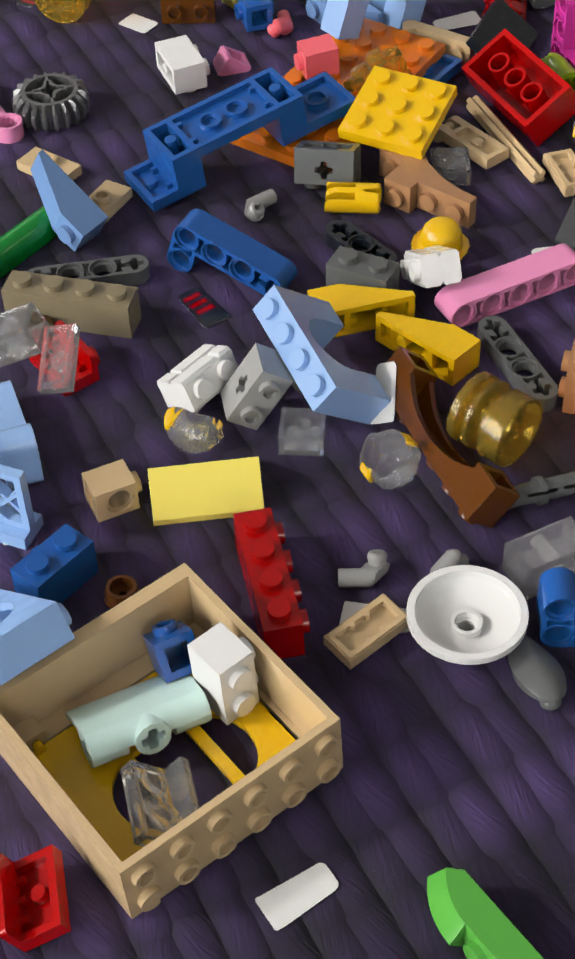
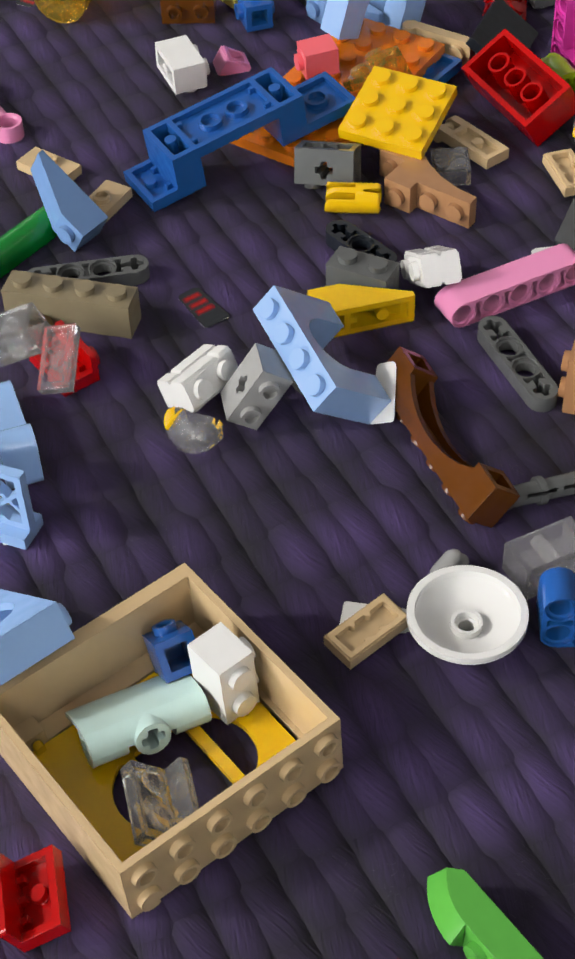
(51, 101): flat silver gear -> none
(56, 566): blue brick -> none
(111, 490): tan brick -> none
(119, 589): reddish brown plate -> none
(138, 23): white sticker -> none
(205, 490): light yellow slope -> none
(228, 250): blue beam -> none
(256, 205): light grey arm -> none
(268, 582): red brick -> none
(281, 25): coral arm -> none
(297, 895): white sticker -> none
(301, 432): clear piece -> none
(368, 574): light grey arm -> none
(390, 459): clear hair -> none
(442, 232): yellow hat -> none
(445, 346): yellow slope -> none
(458, 21): white sticker -> none
(494, 419): clear yellow wheel -> none
(501, 133): tan axle -> none
(538, 673): dark grey arm -> none

